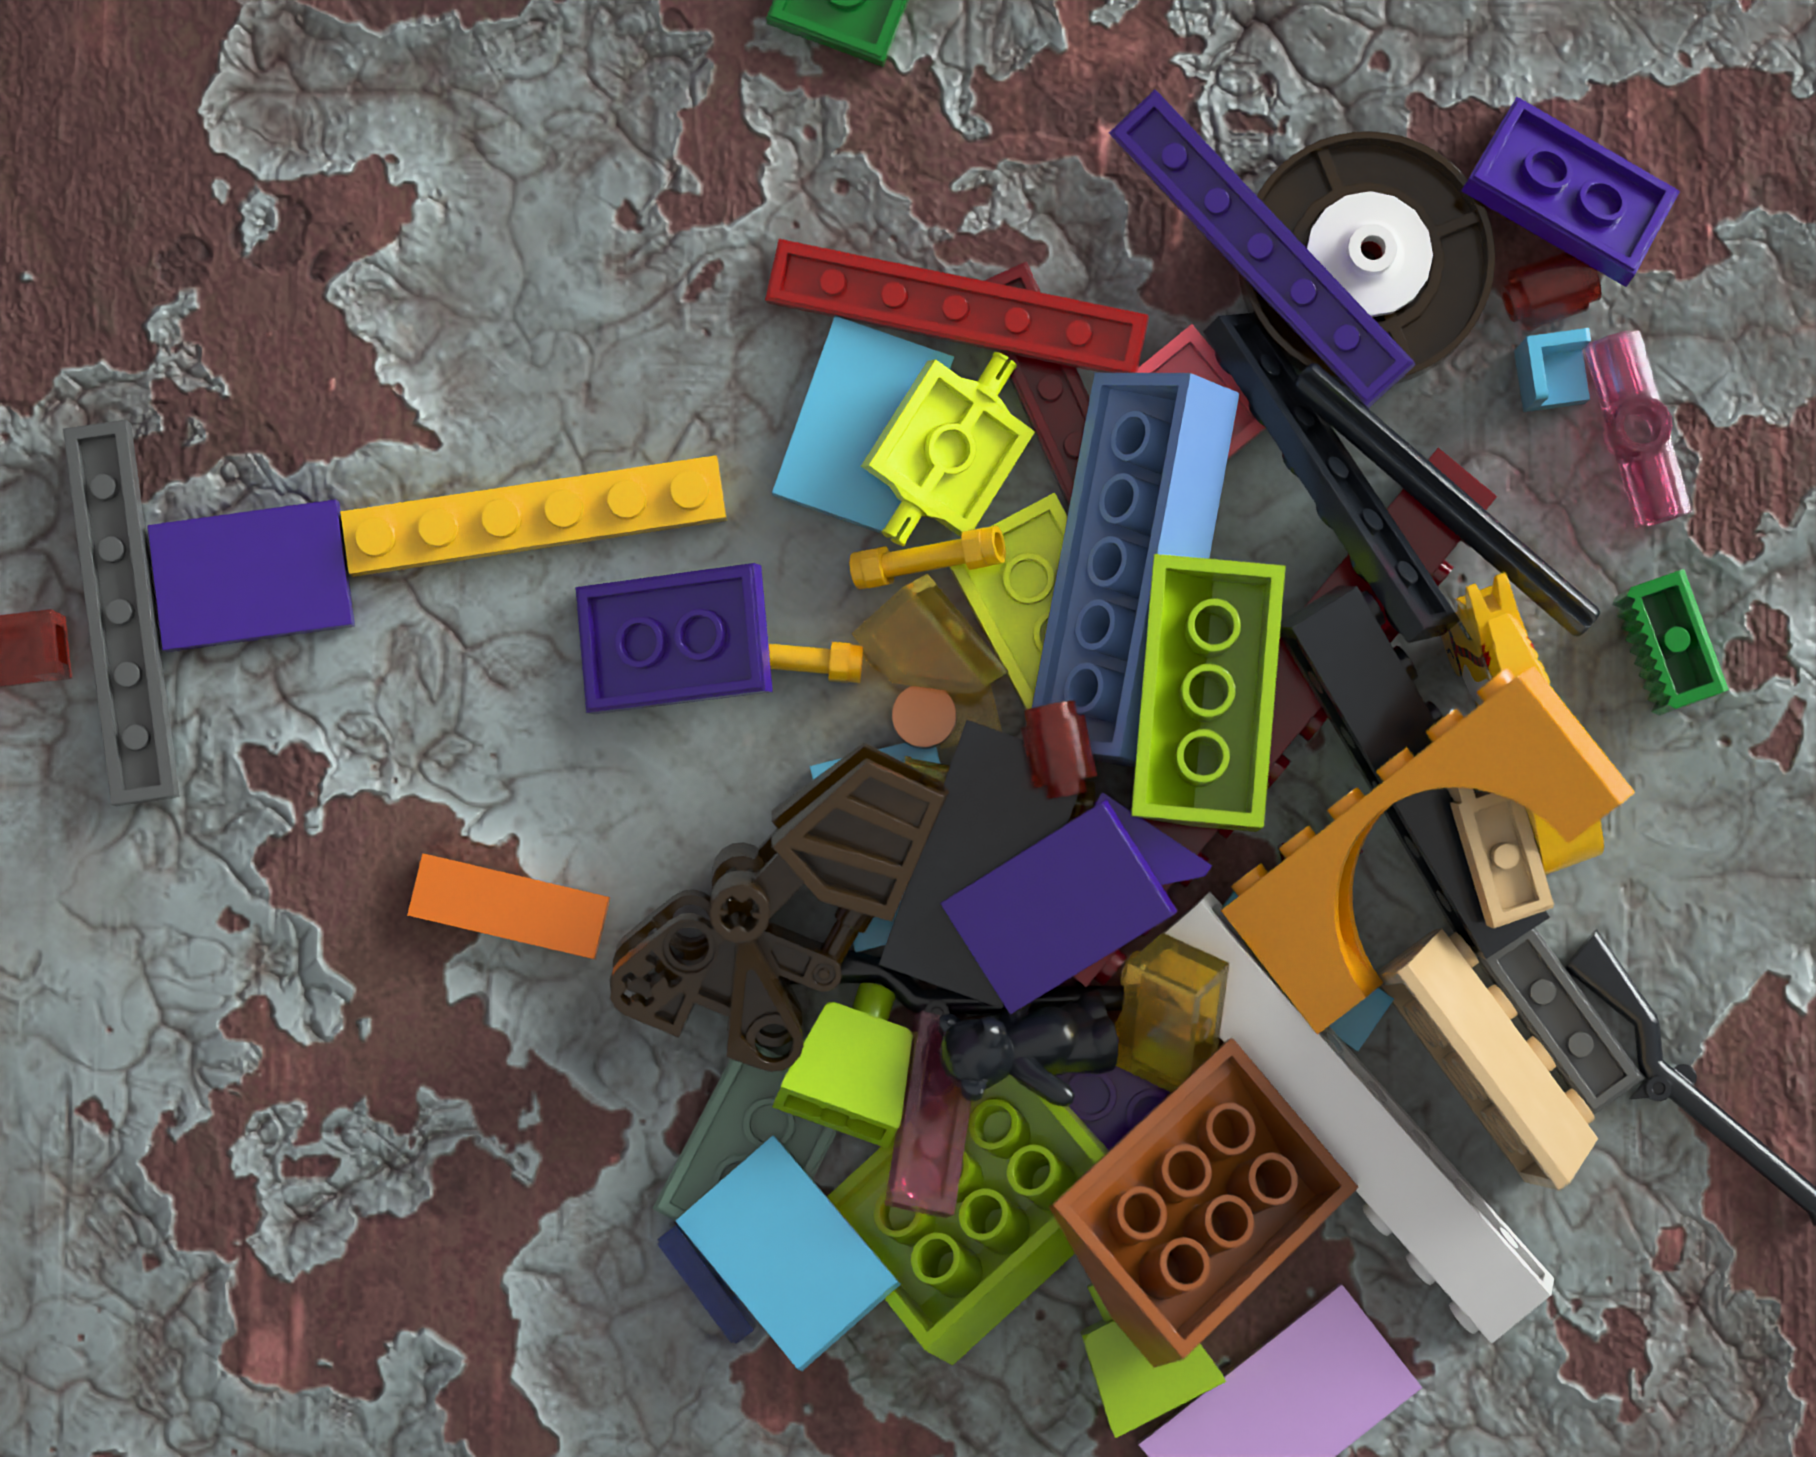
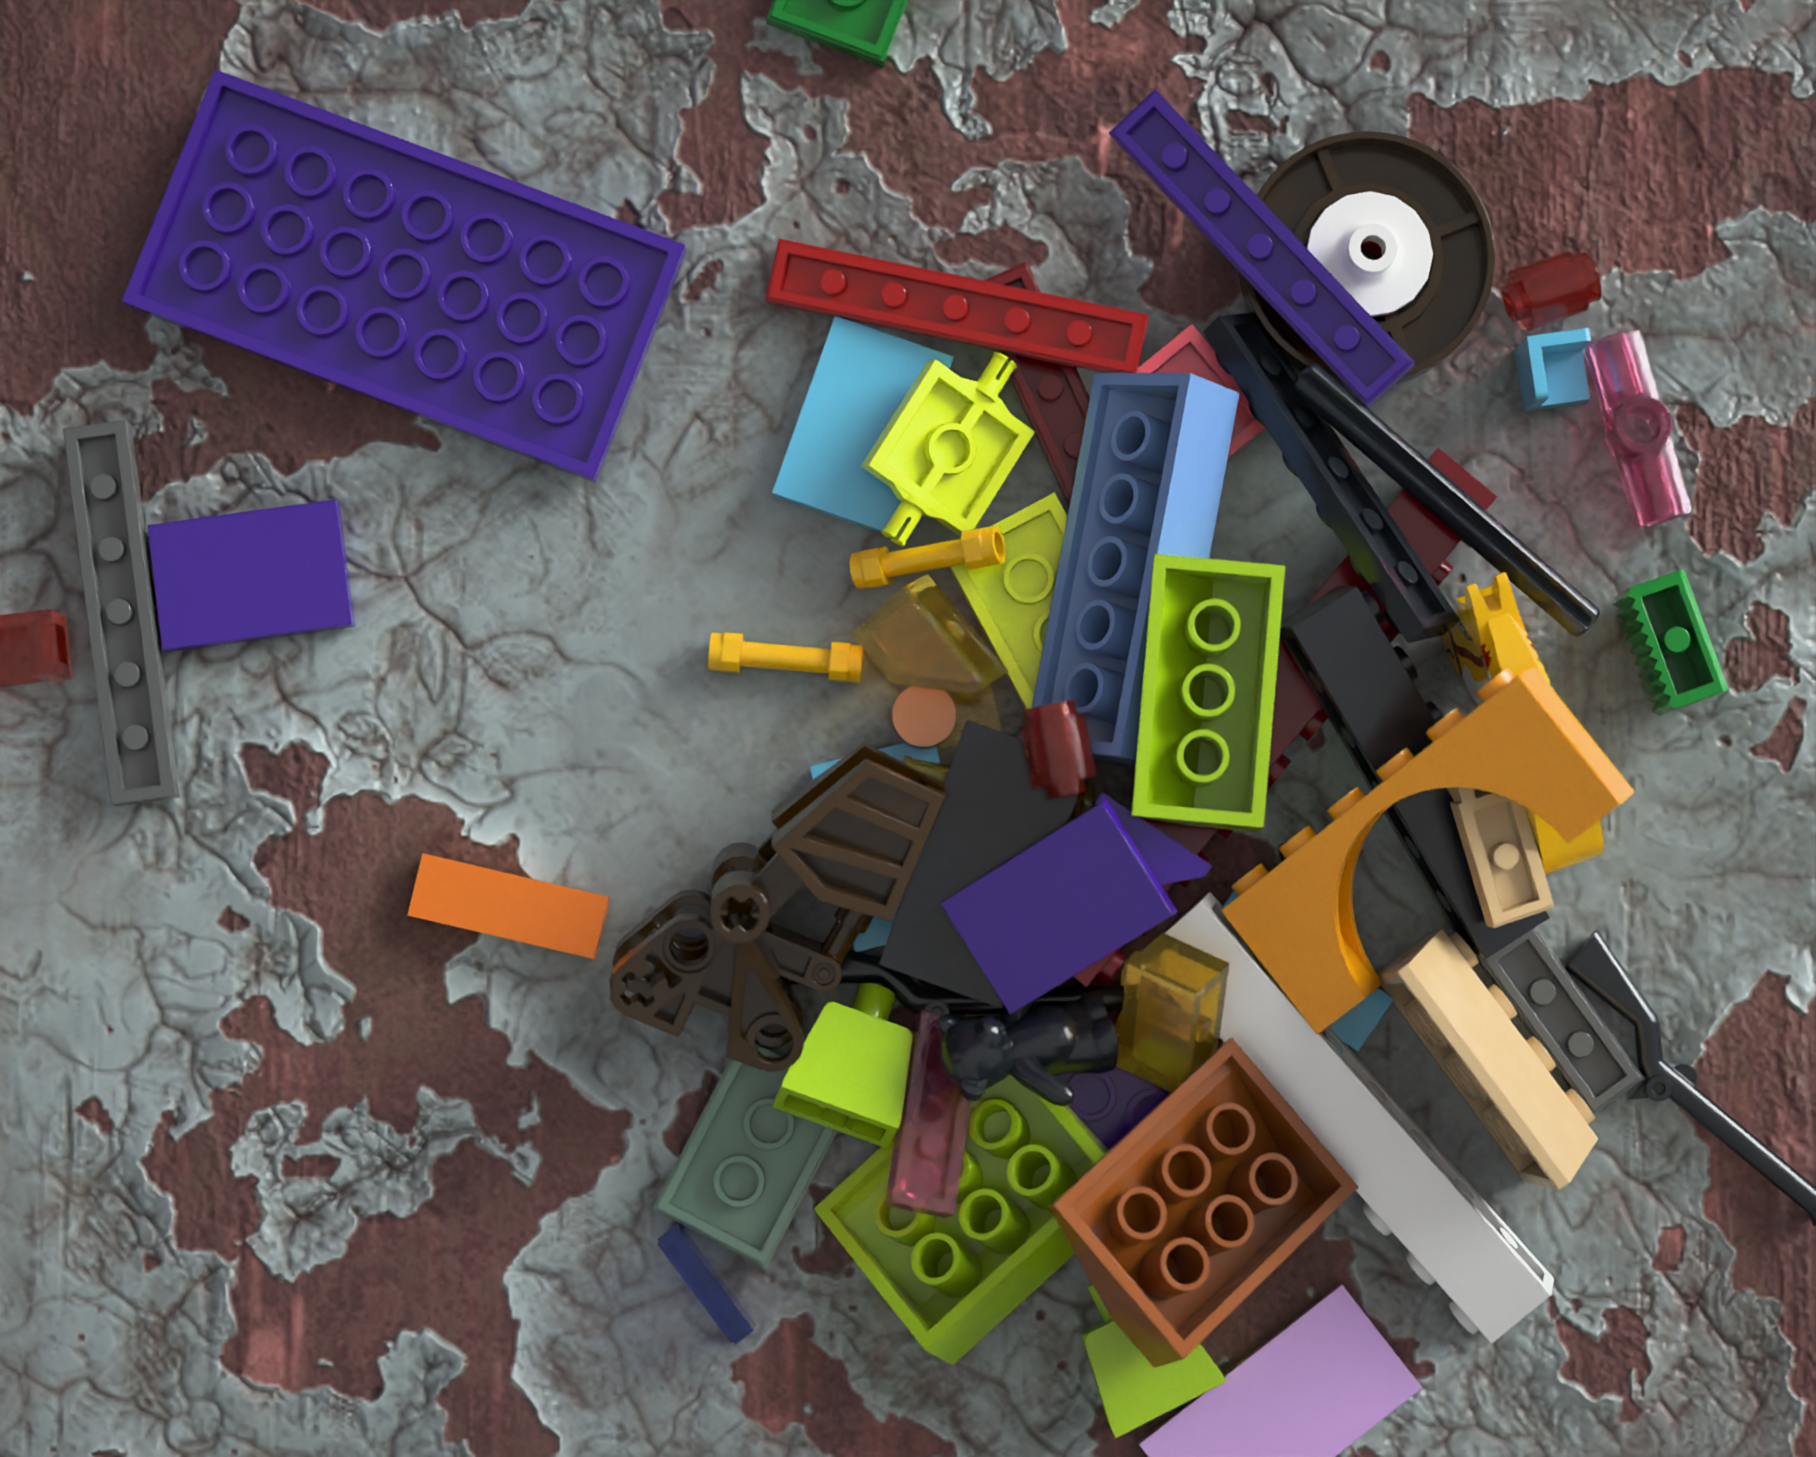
(404, 275): none -> dark purple plate
(533, 516): yellow plate -> none
(674, 639): dark purple tile -> none
(787, 1253): medium azure tile -> none
(1571, 191): dark purple tile -> none

